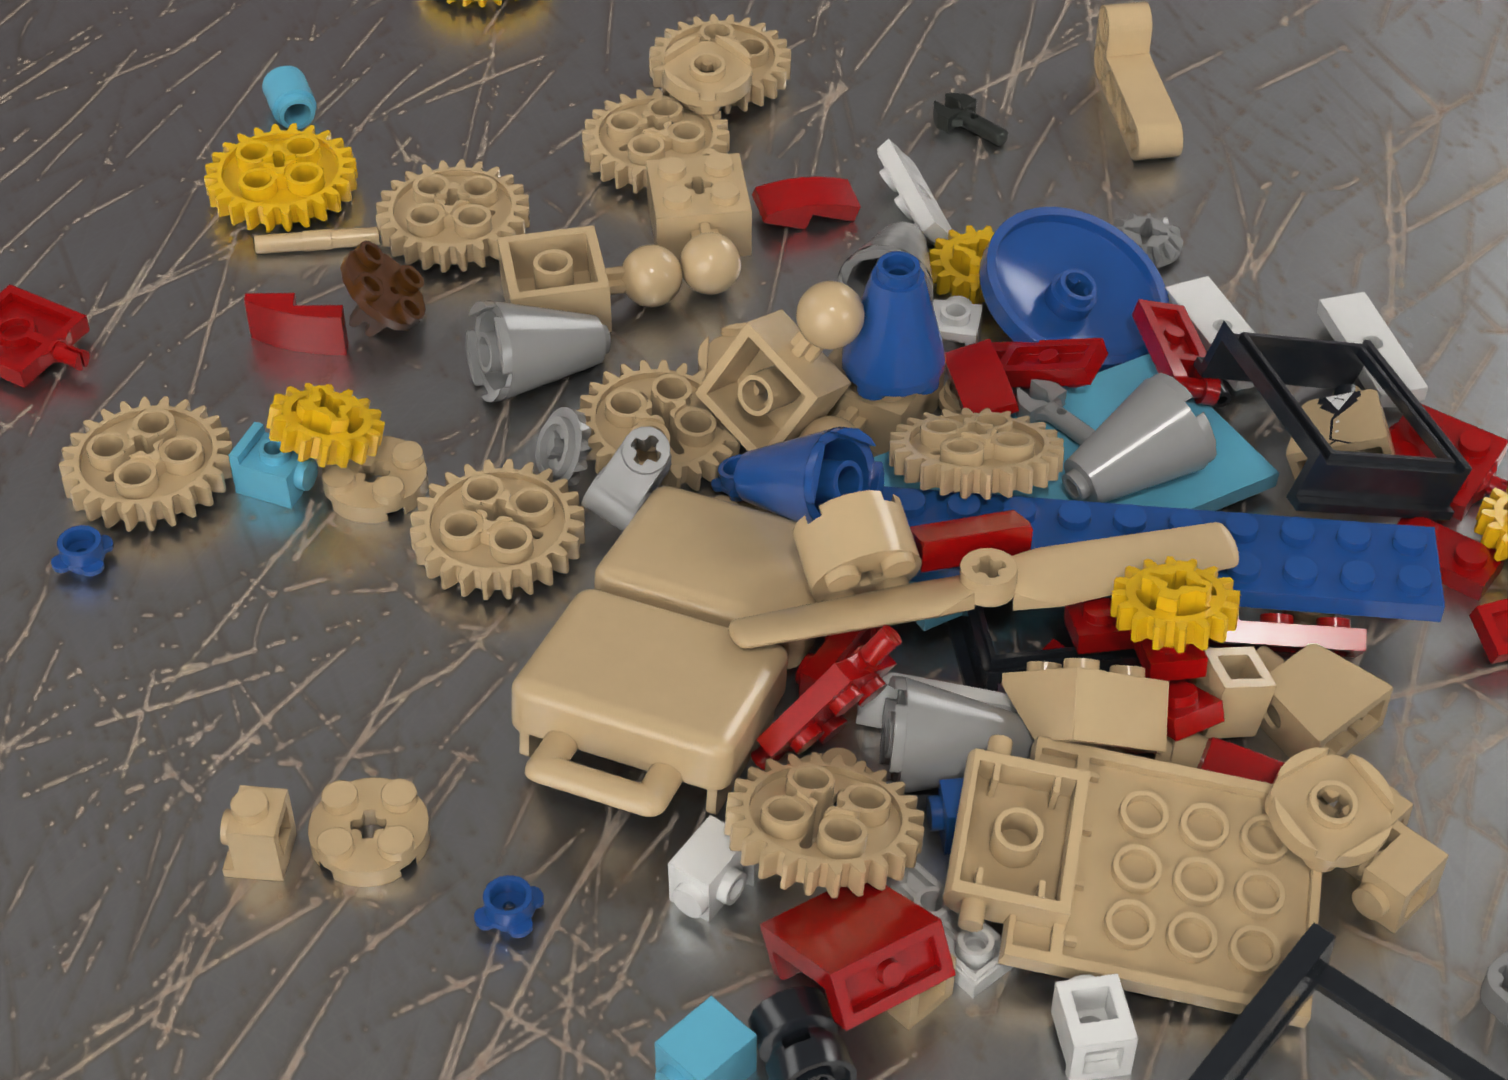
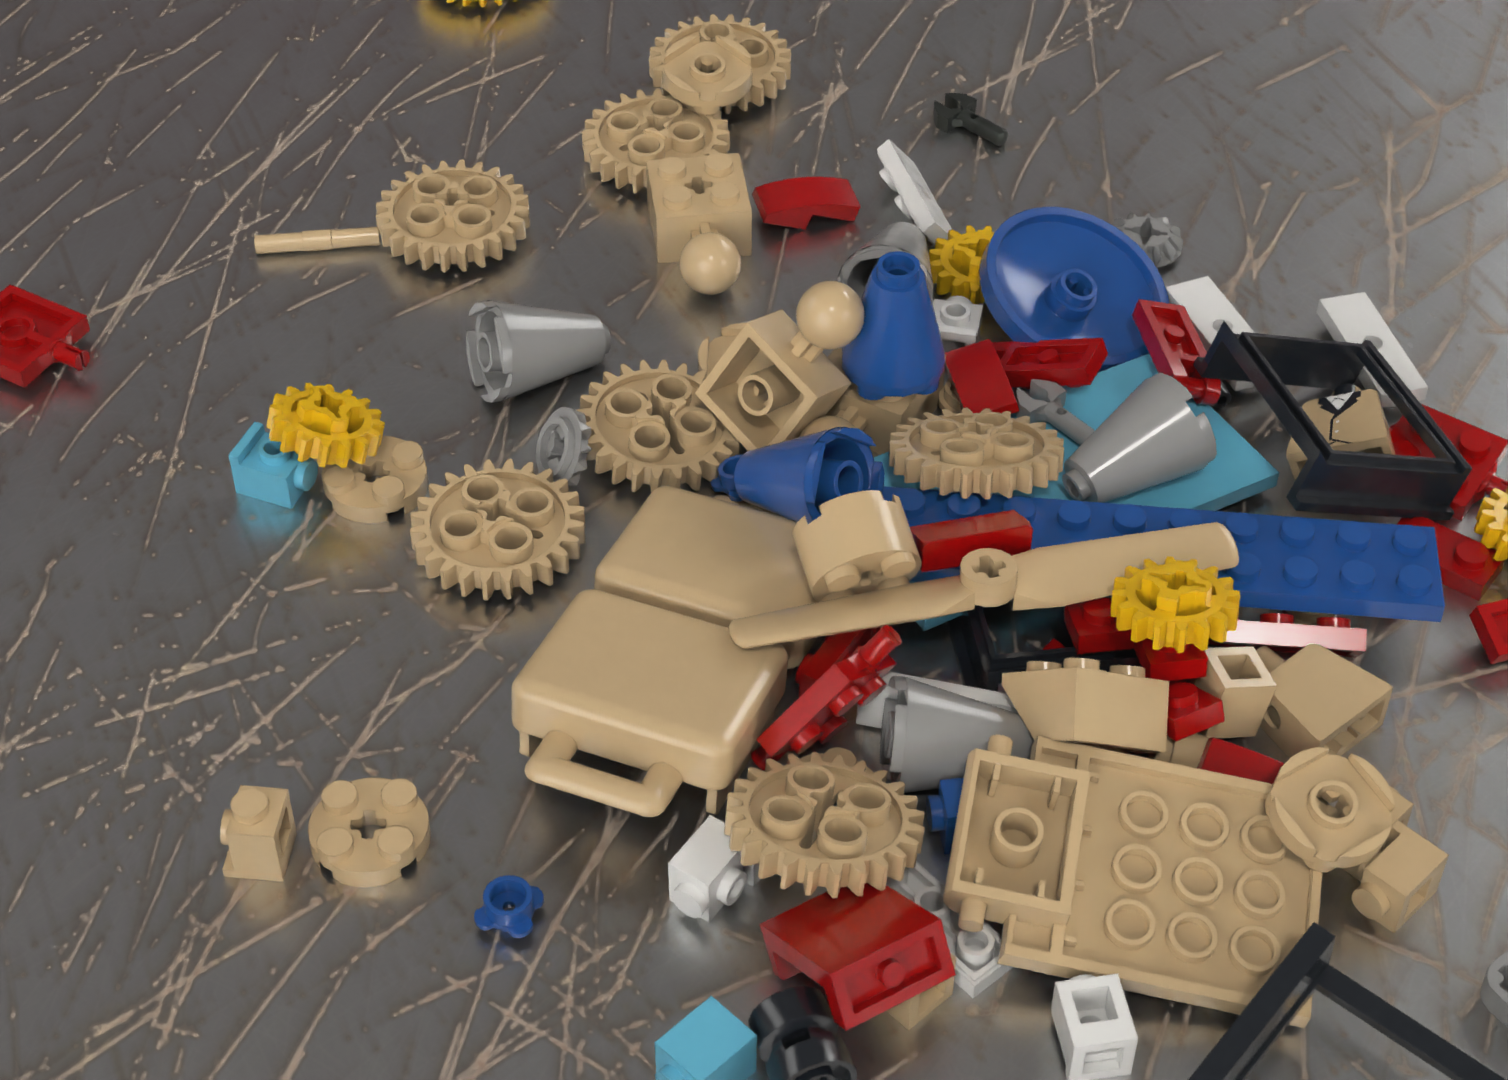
(81, 551): blue plate -> none
(147, 463): tan gear -> none
(281, 177): yellow gear -> none
(289, 96): medium azure brick -> none
(294, 327): red slope -> none
(382, 289): reddish brown plate -> none
(568, 273): tan brick -> none
(626, 484): light grey piece -> none
(1133, 83): tan beam -> none

